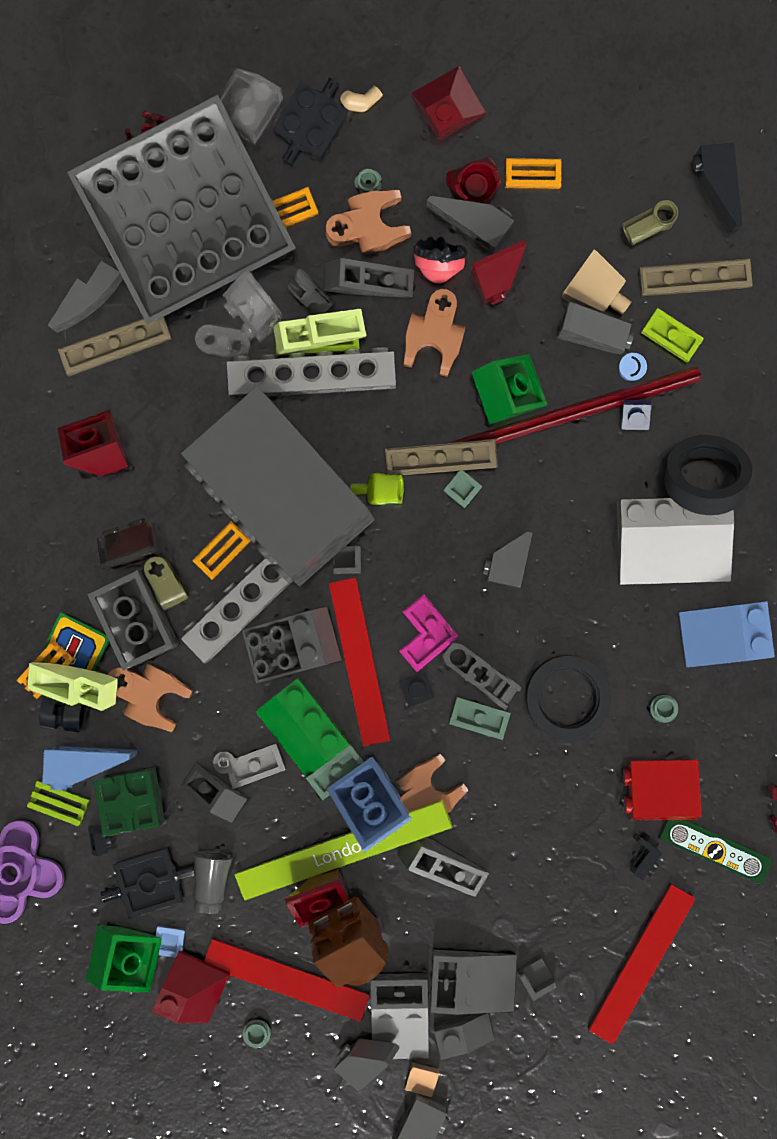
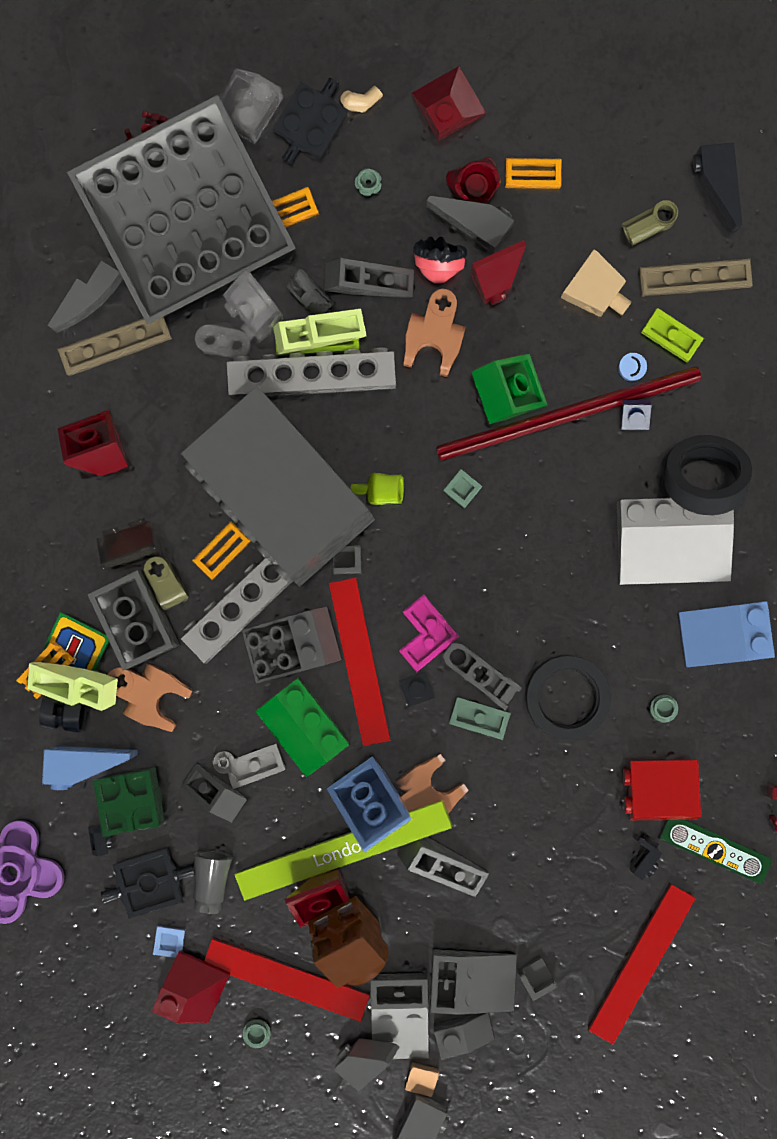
(54, 813): lime tile -> none
(123, 959): green slope -> none
(334, 770): sand green plate -> none
(364, 223): nougat piece -> none
(441, 457): dark tan tile -> none
(509, 562): dark grey slope -> none
(595, 329): dark grey slope -> none

